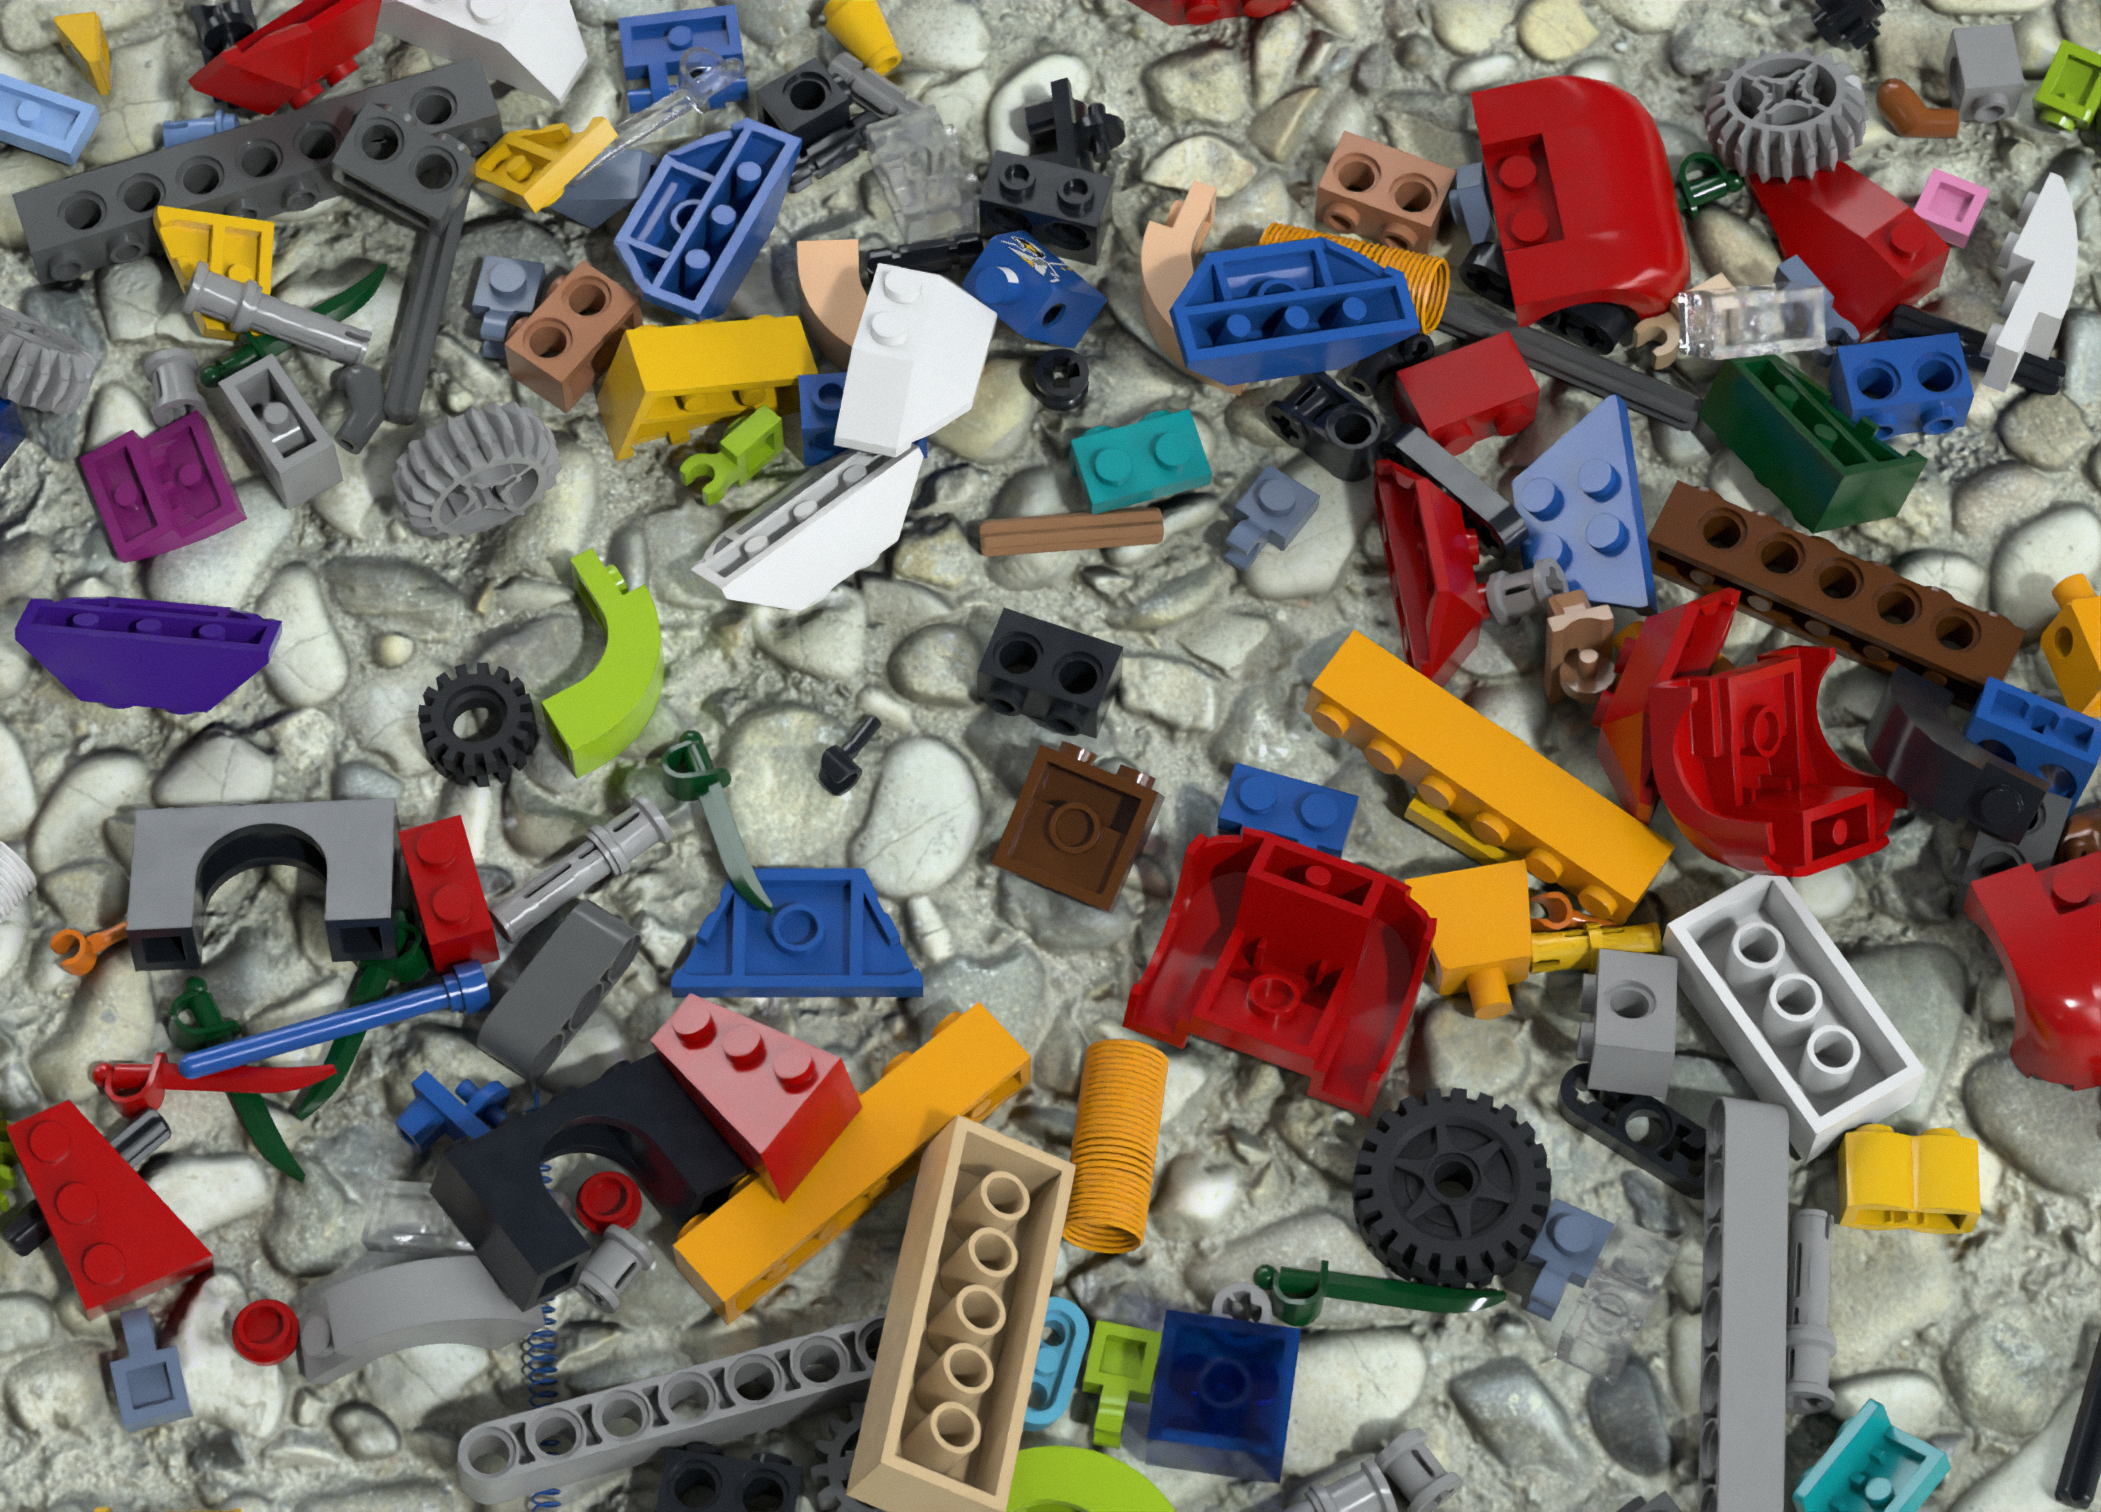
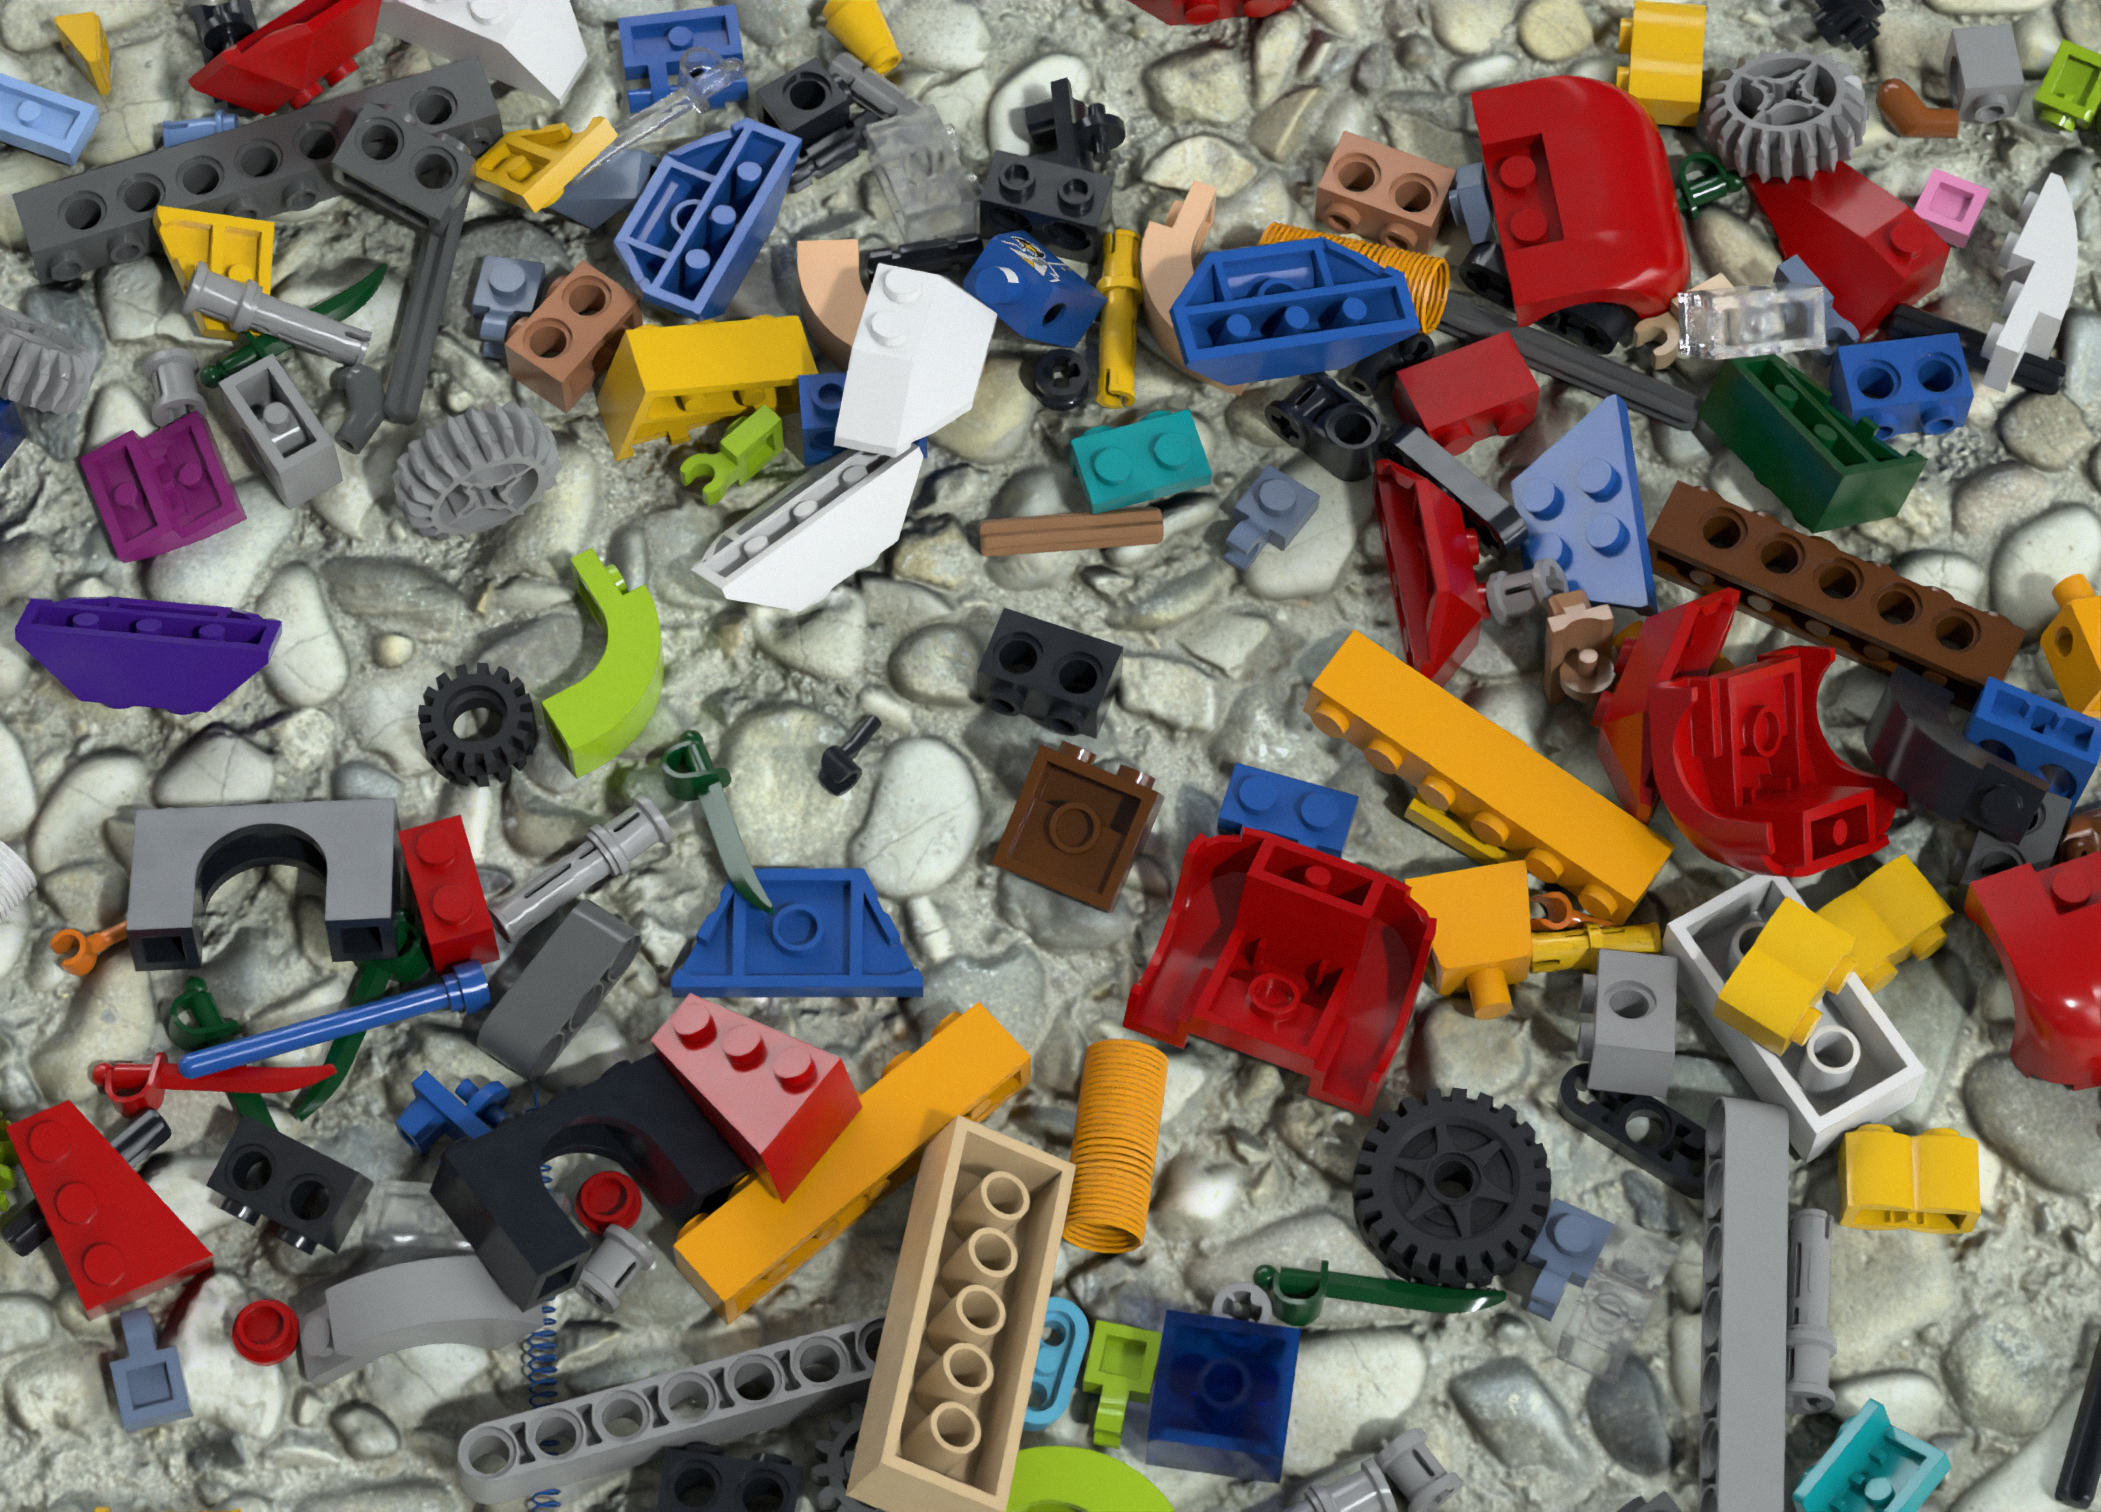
(294, 1176): none -> black brick
(1119, 319): none -> yellow pin
(1664, 59): none -> yellow brick
(1785, 977): none -> yellow brick
(1892, 918): none -> yellow brick

